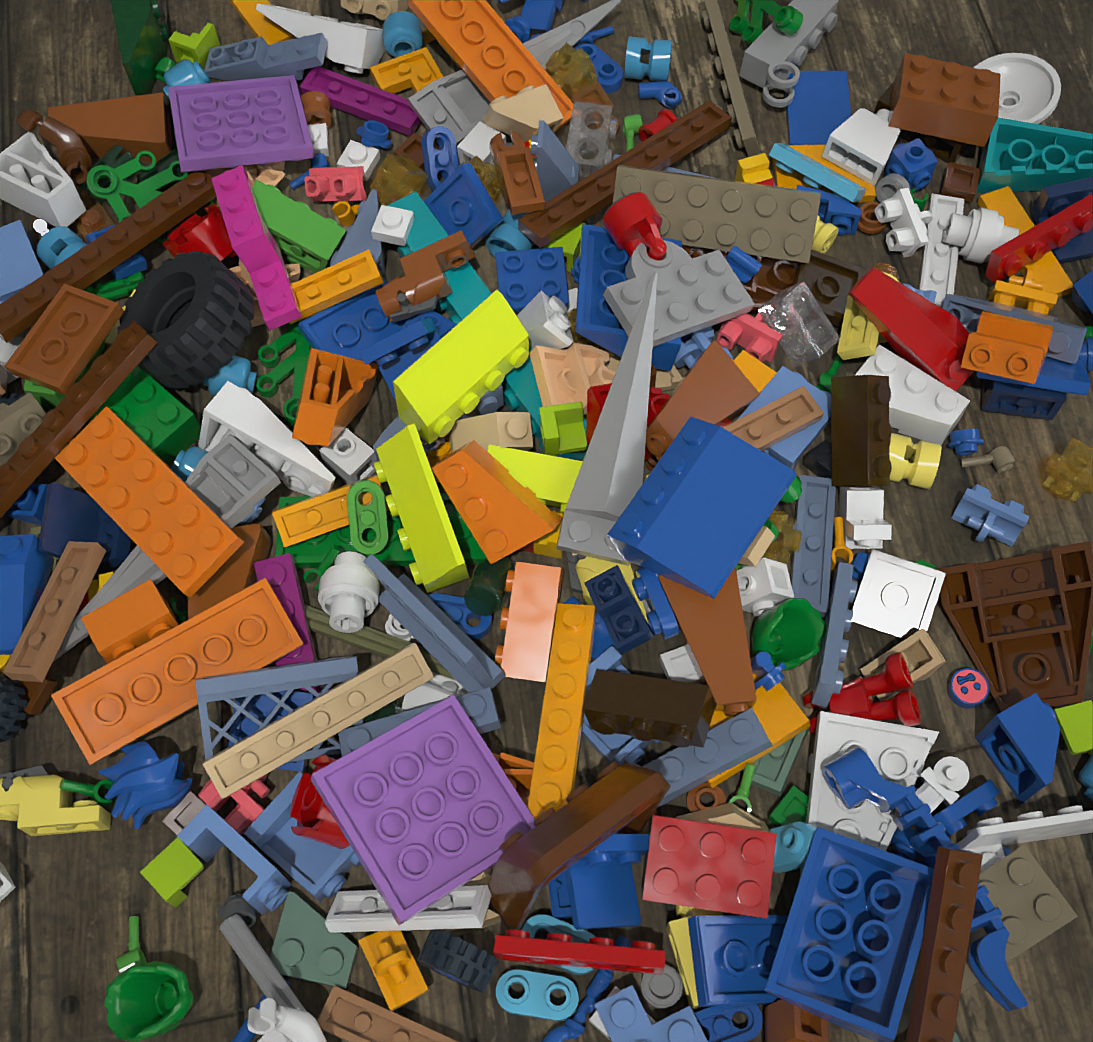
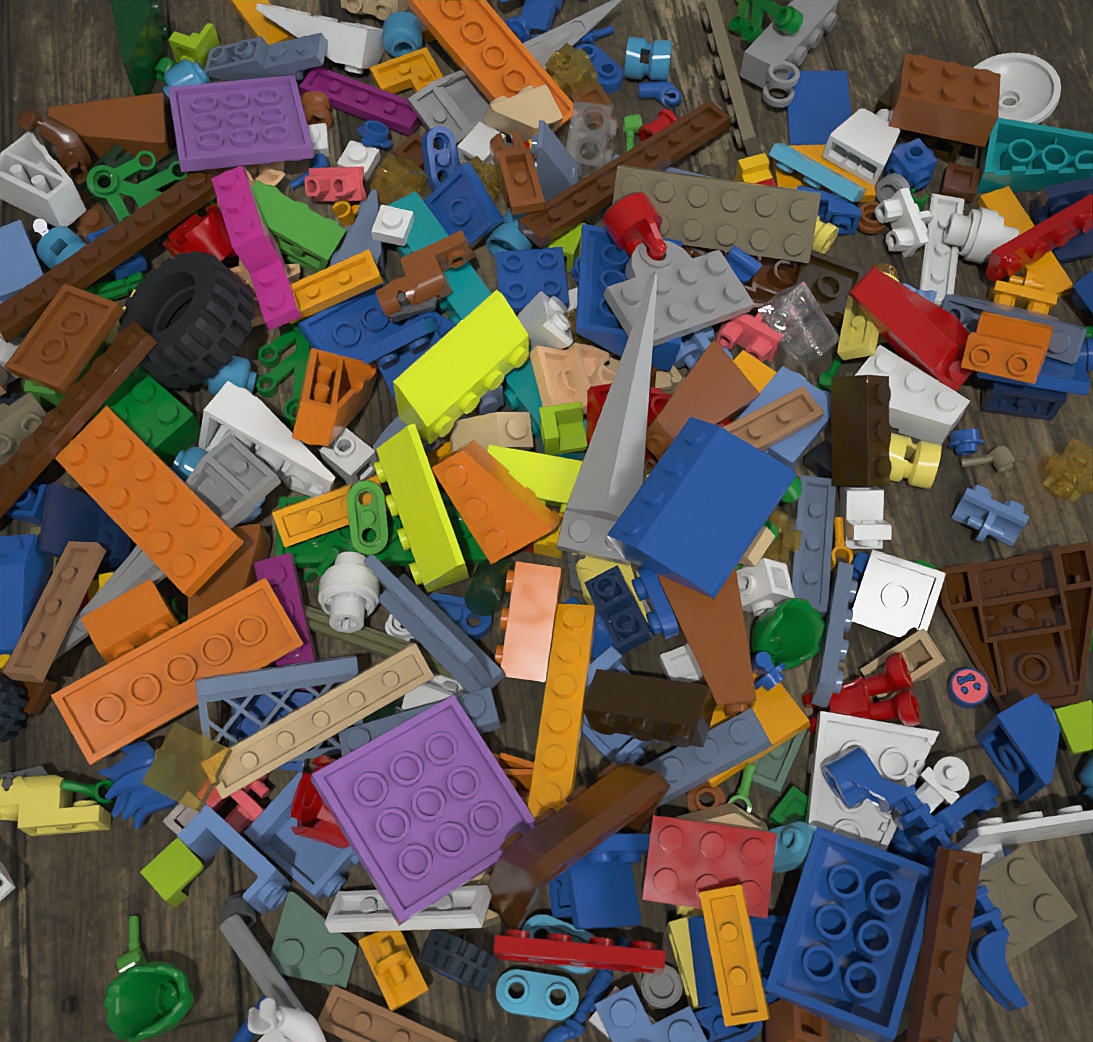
(187, 767): none -> clear yellow piece
(734, 956): none -> light orange plate

